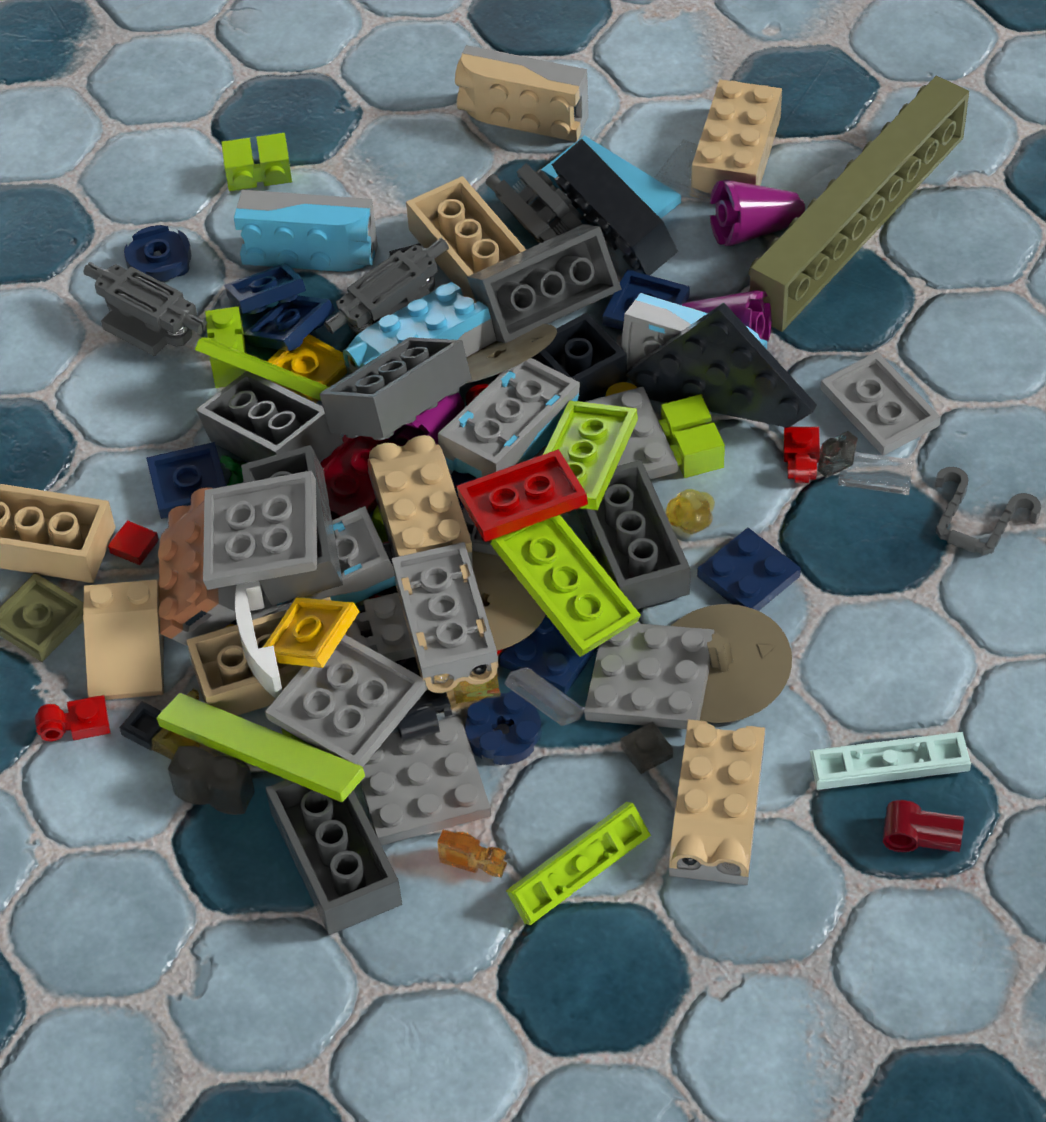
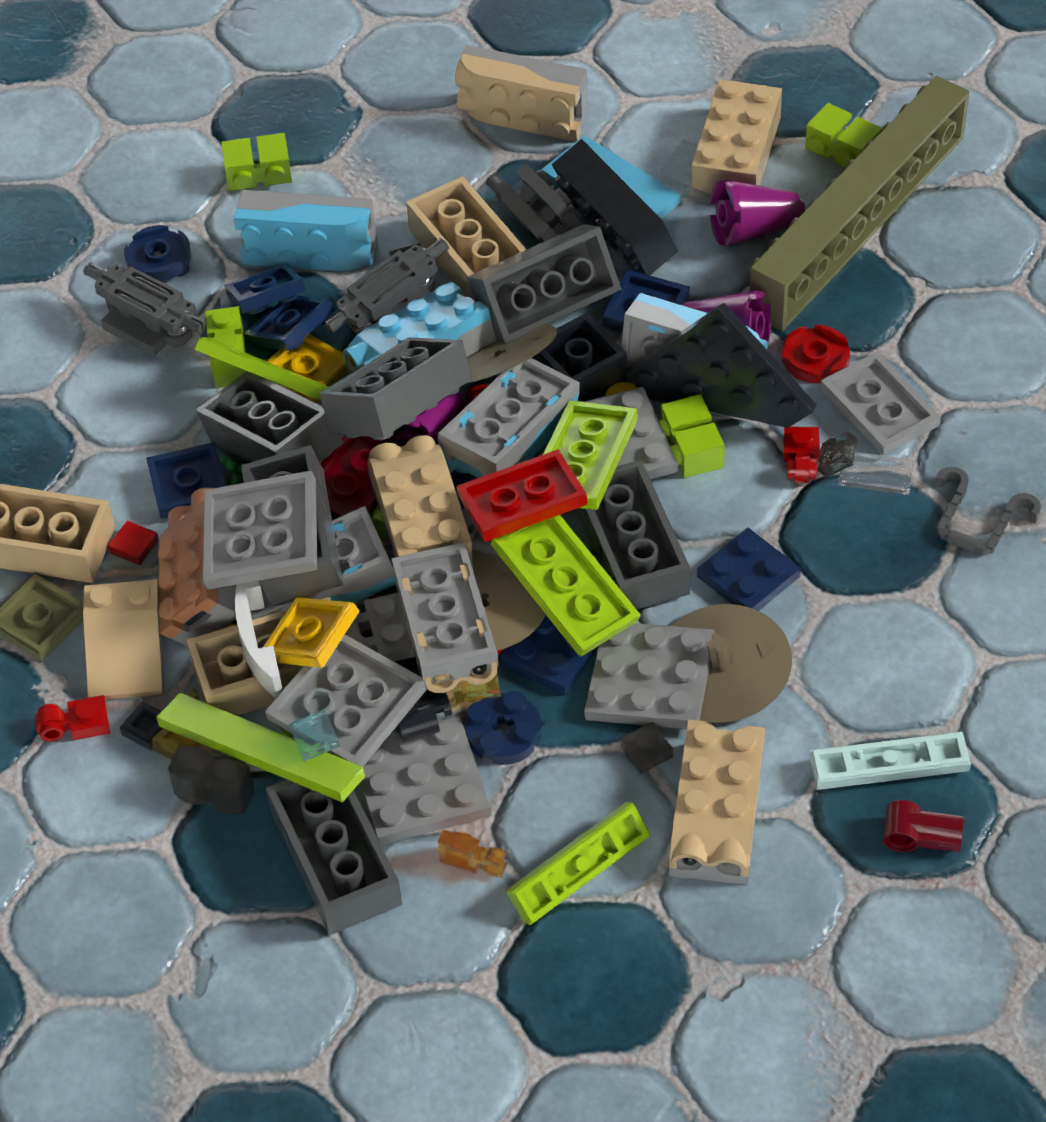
(314, 735): none -> clear light blue tile
(544, 696): clear tile -> none
(691, 511): clear yellow animal -> none
(815, 353): none -> red tile
(829, 139): none -> lime piece

